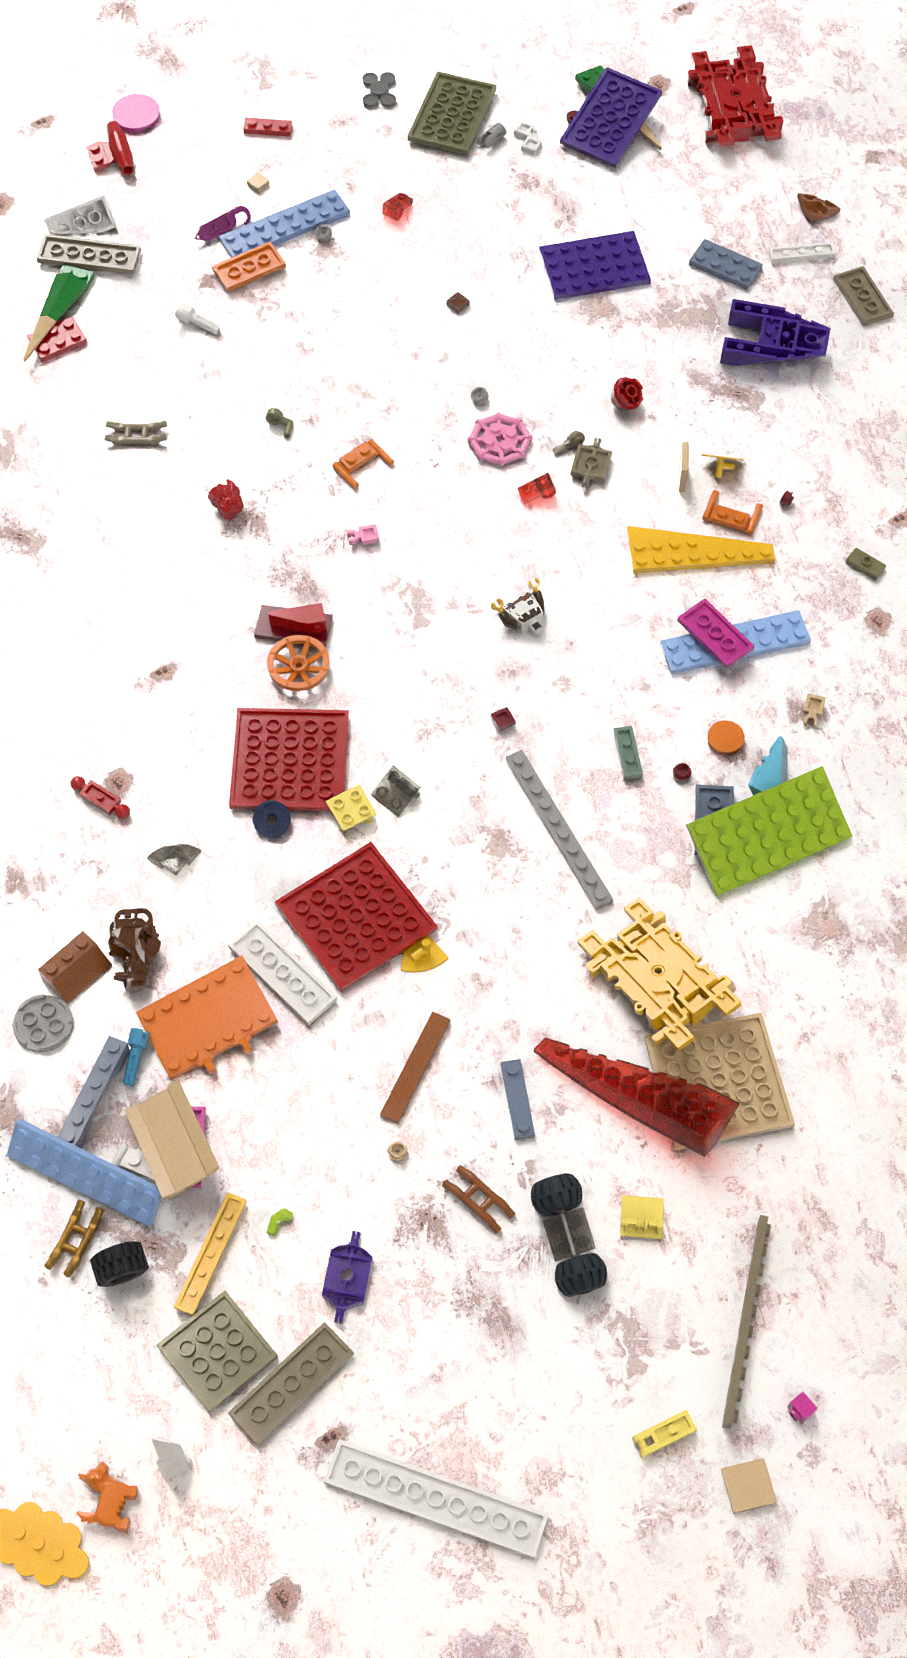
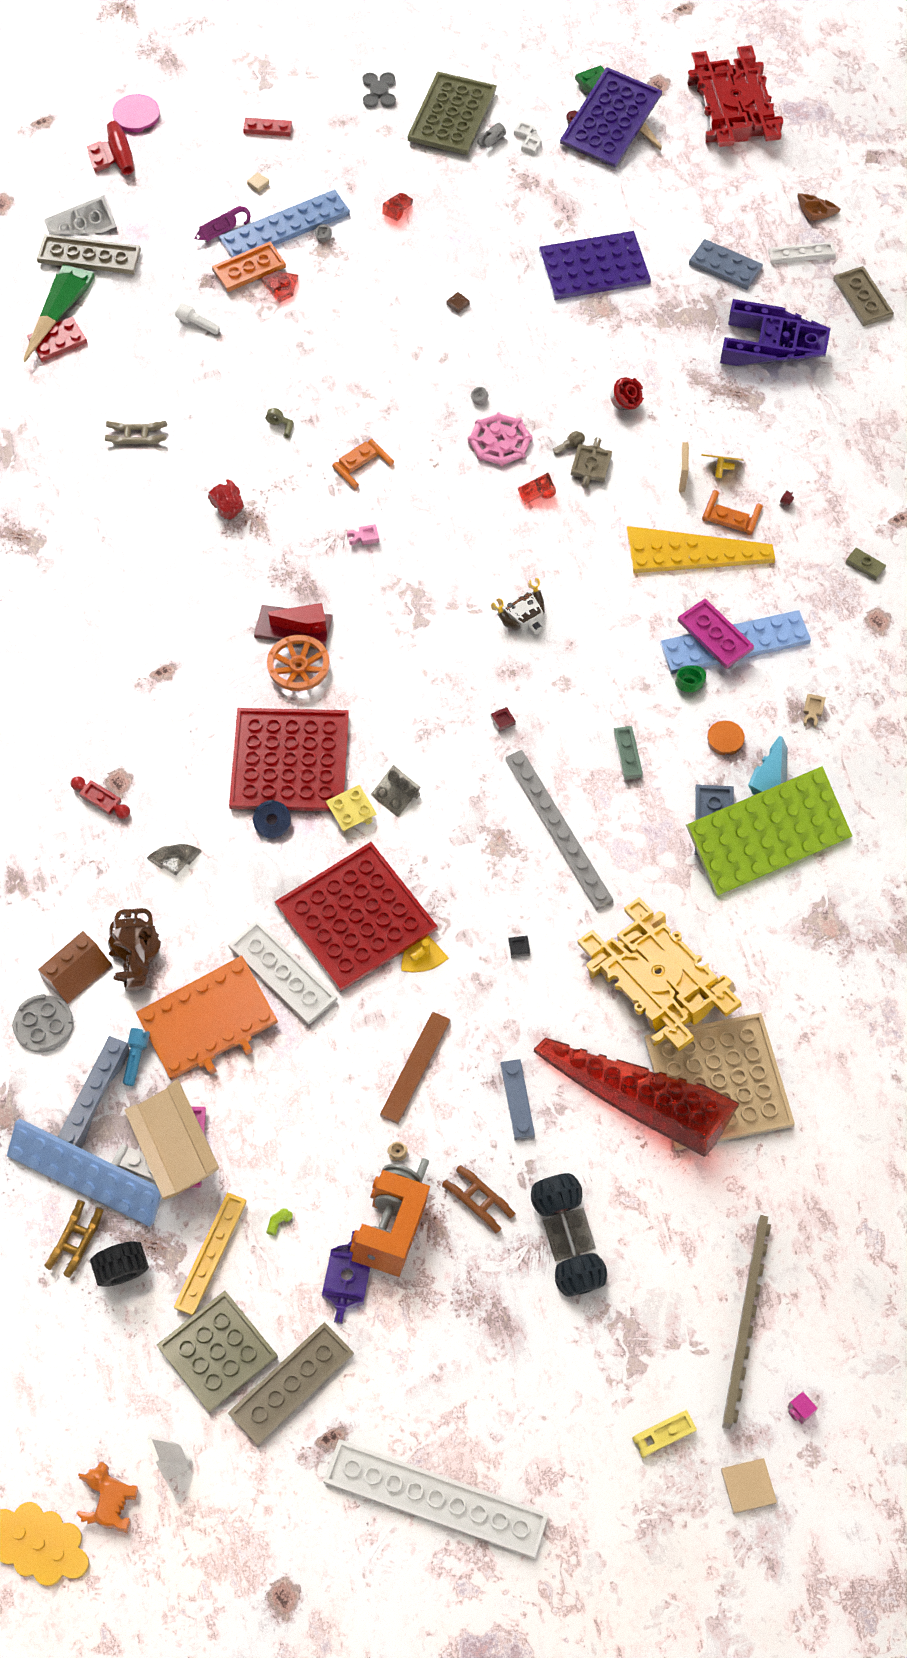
(281, 284): none -> clear red plate
(398, 1194): none -> orange piece
(519, 946): none -> black tile
(641, 1217): light yellow hinge -> none
(682, 772): dark red plate -> none
(690, 678): none -> green hat

